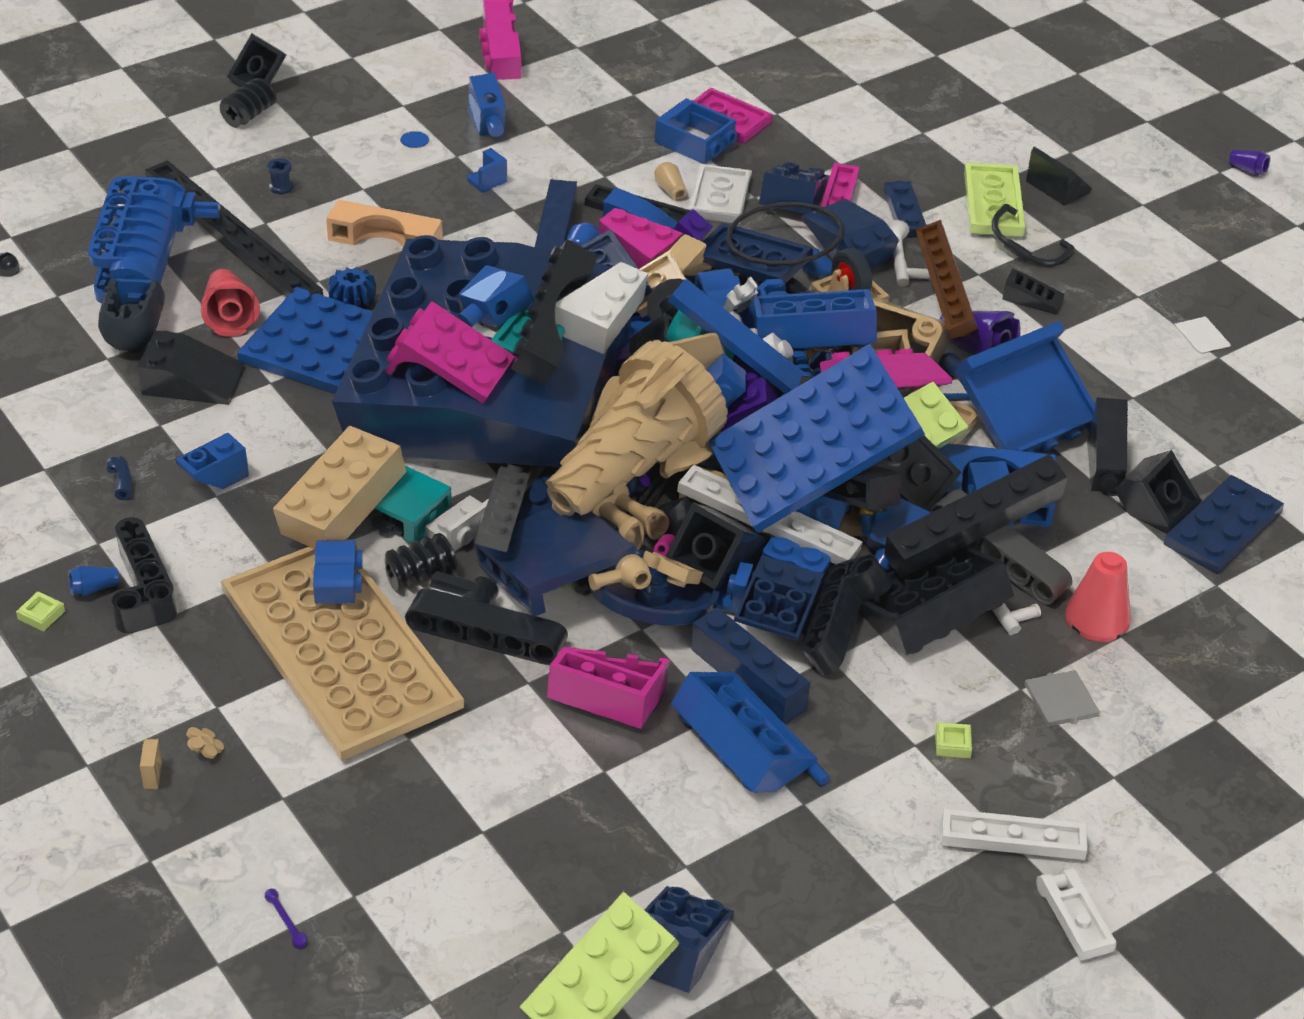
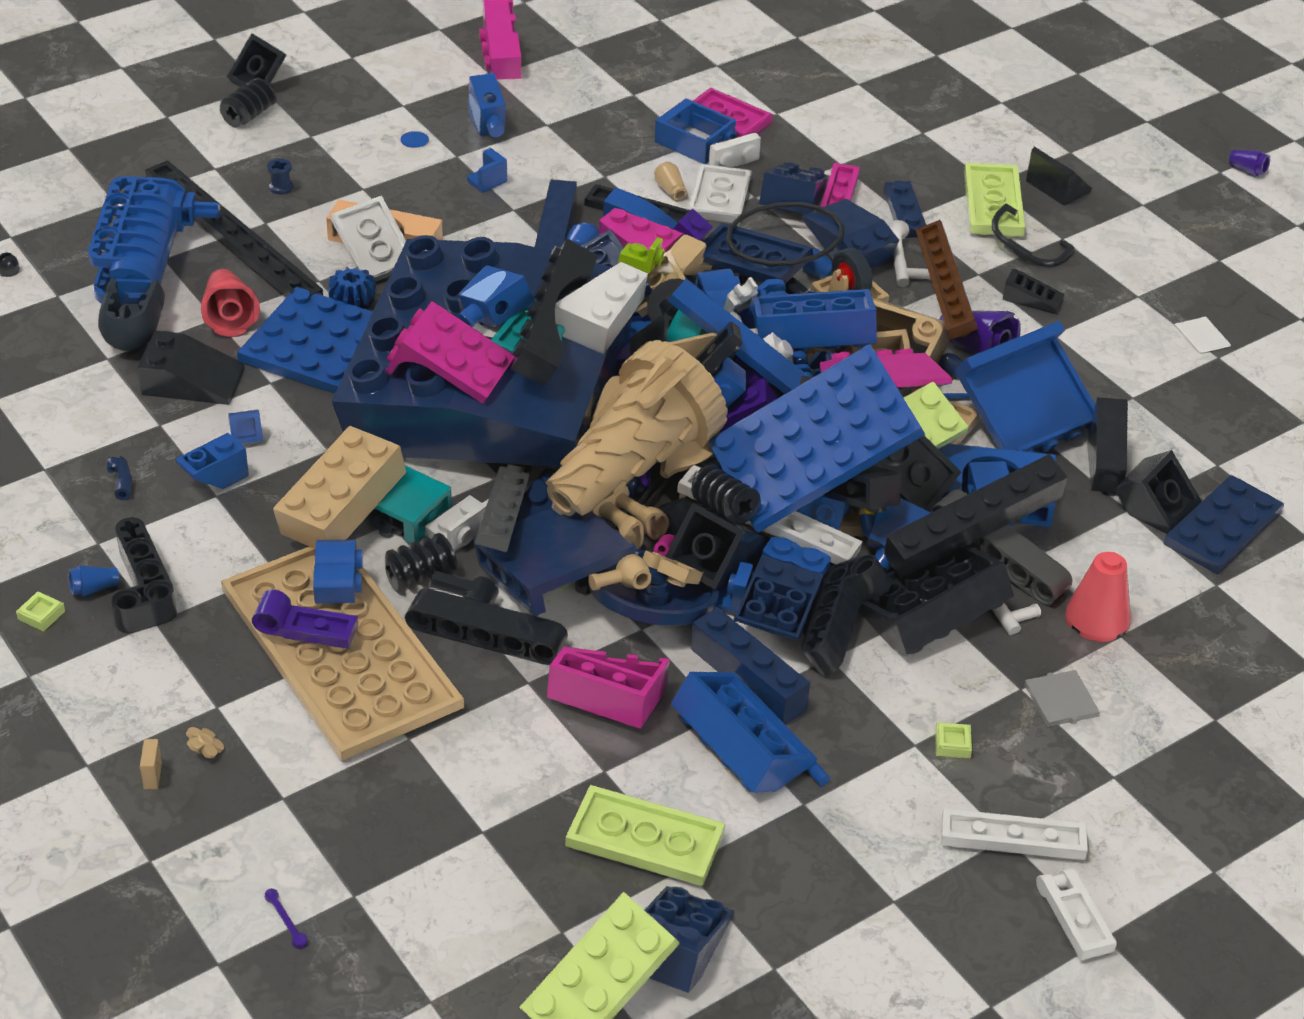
(246, 426): none -> blue tile
(280, 618): none -> dark purple plate
(370, 236): none -> white tile
(641, 257): none -> lime bracket
(645, 835): none -> yellowish green plate
(723, 344): none -> black hinge
(725, 494): none -> black piece
(735, 151): none -> white plate

